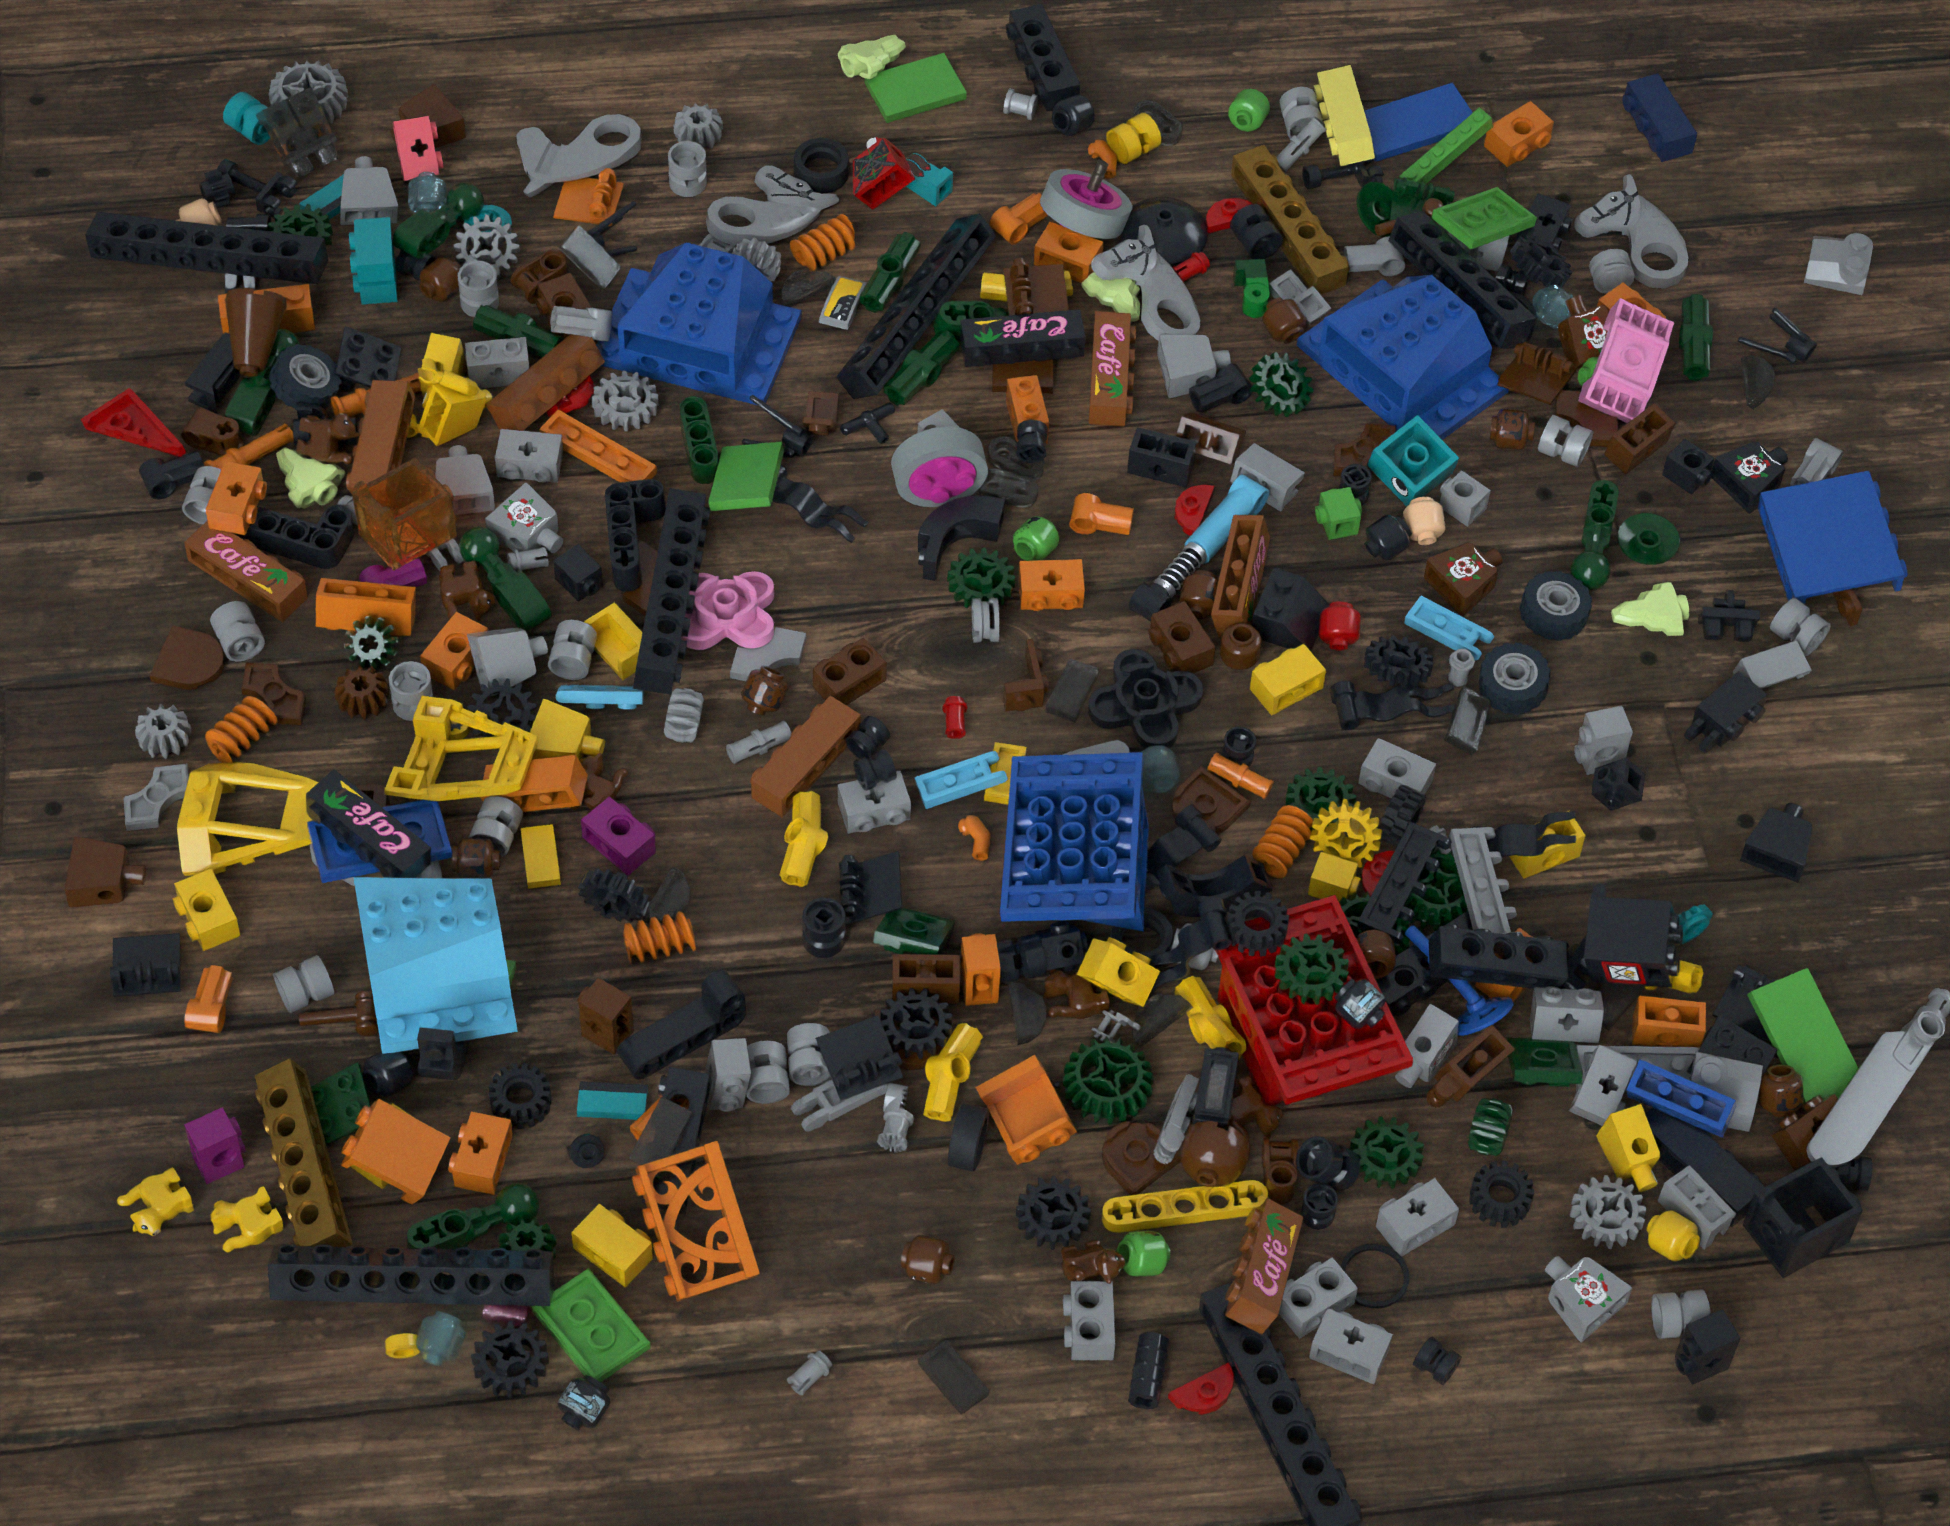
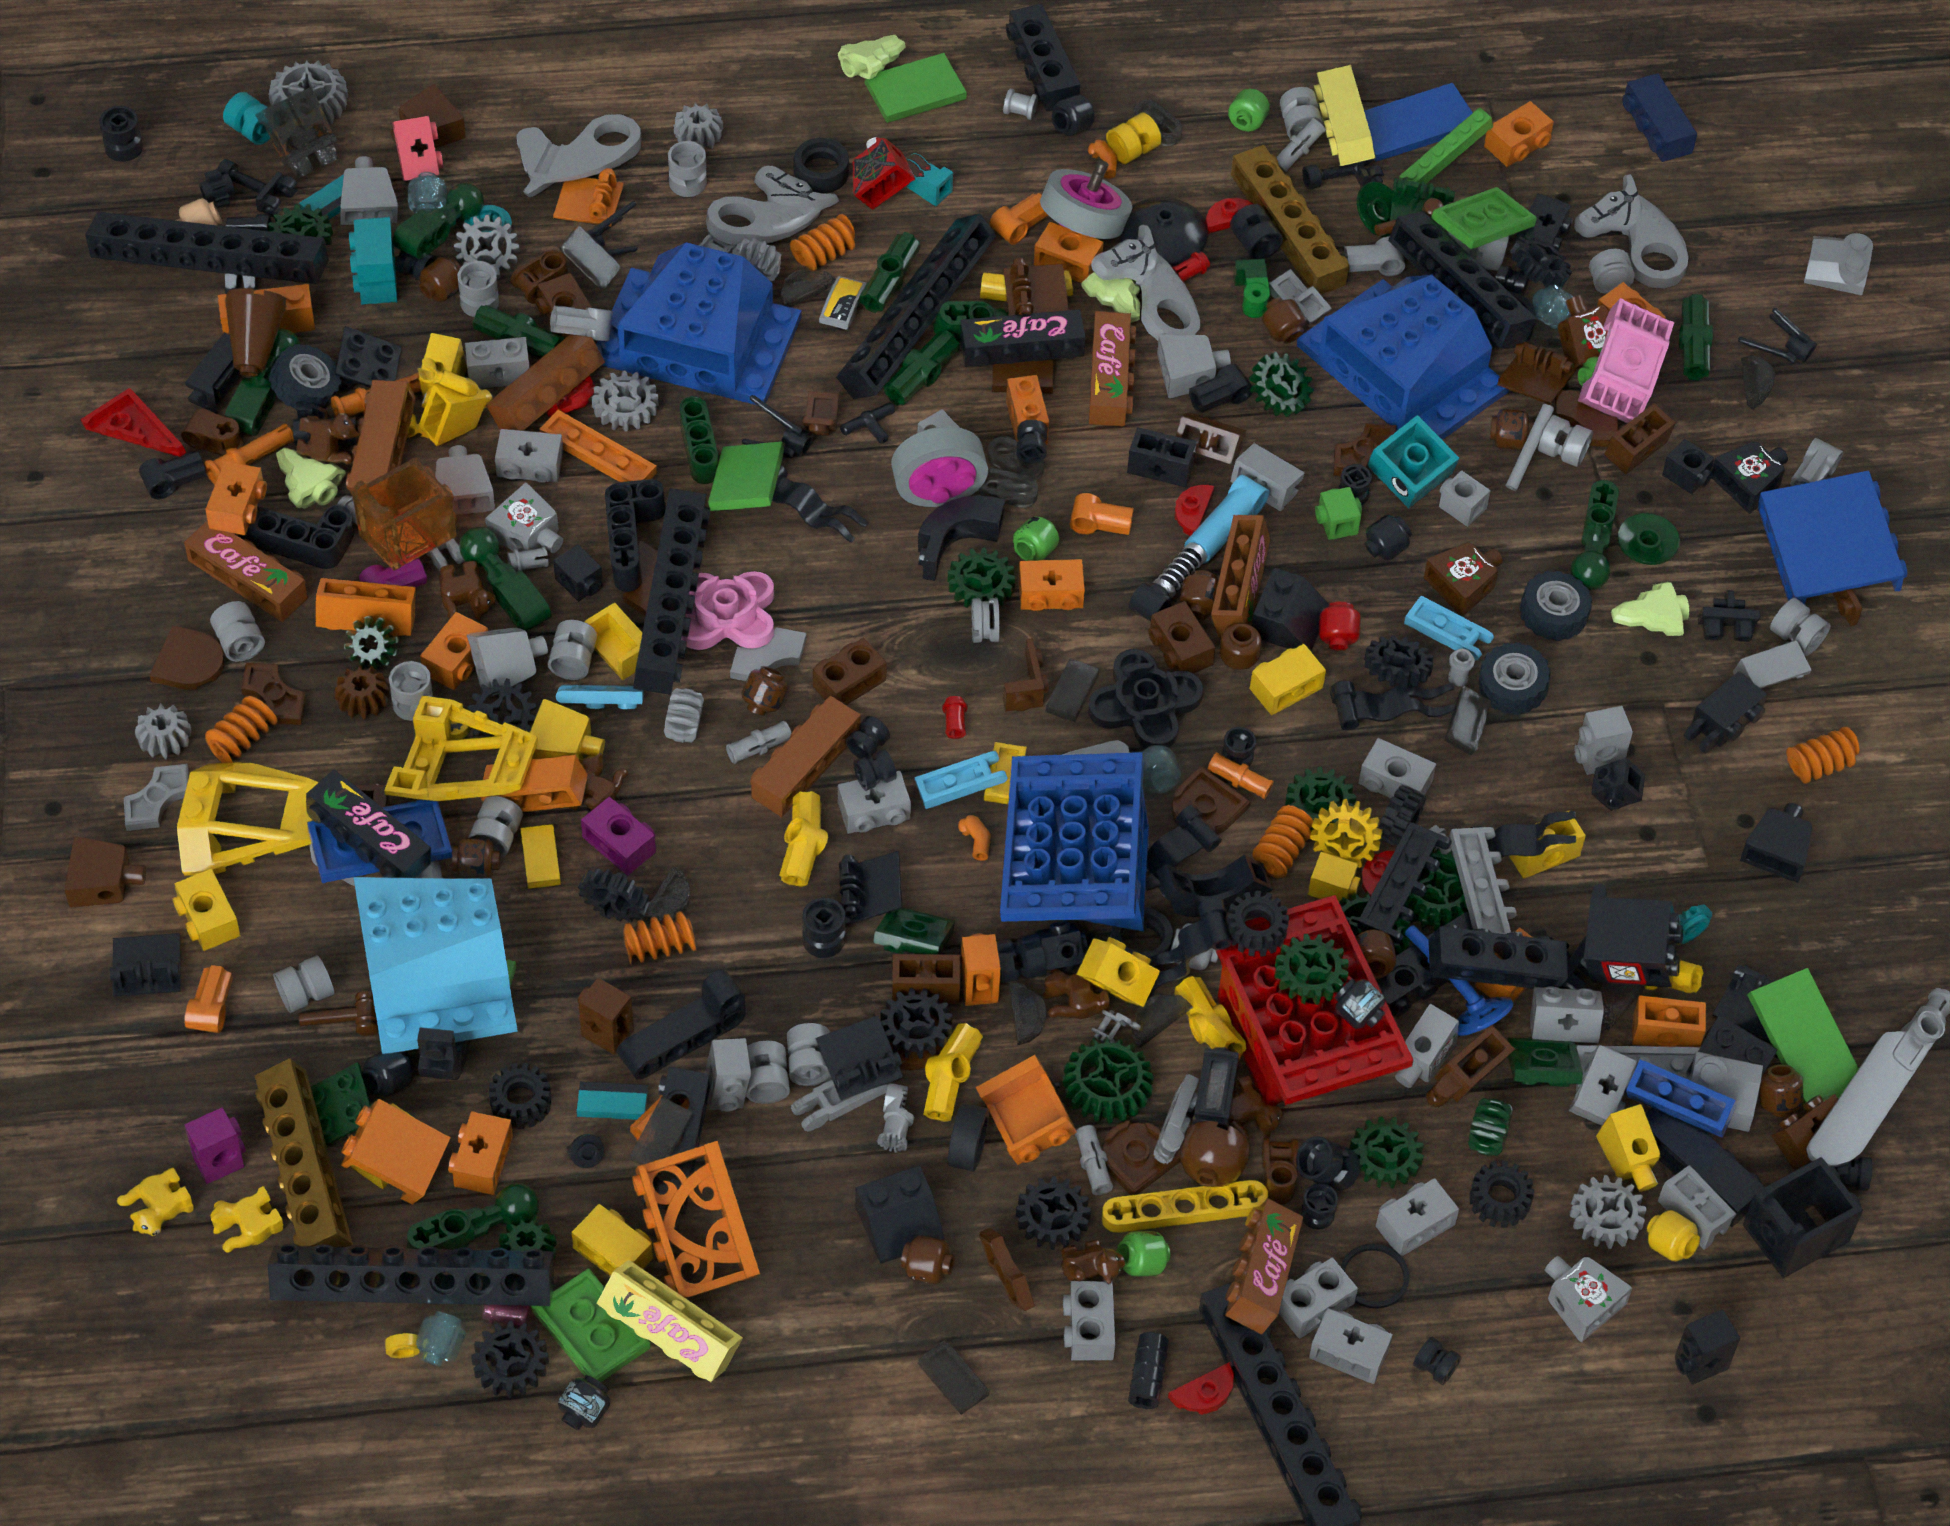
(121, 133): none -> black wheel
(200, 493): light grey wheel -> none
(669, 1321): none -> light yellow brick
(810, 1372): light grey pin -> none
(897, 1212): none -> black slope
(1007, 1271): none -> reddish brown tile
(1093, 1160): none -> light grey pin
(1425, 520): light nougat head -> none
(1529, 447): none -> light grey piece
(1673, 1313): light grey wheel -> none
(1823, 754): none -> orange piece

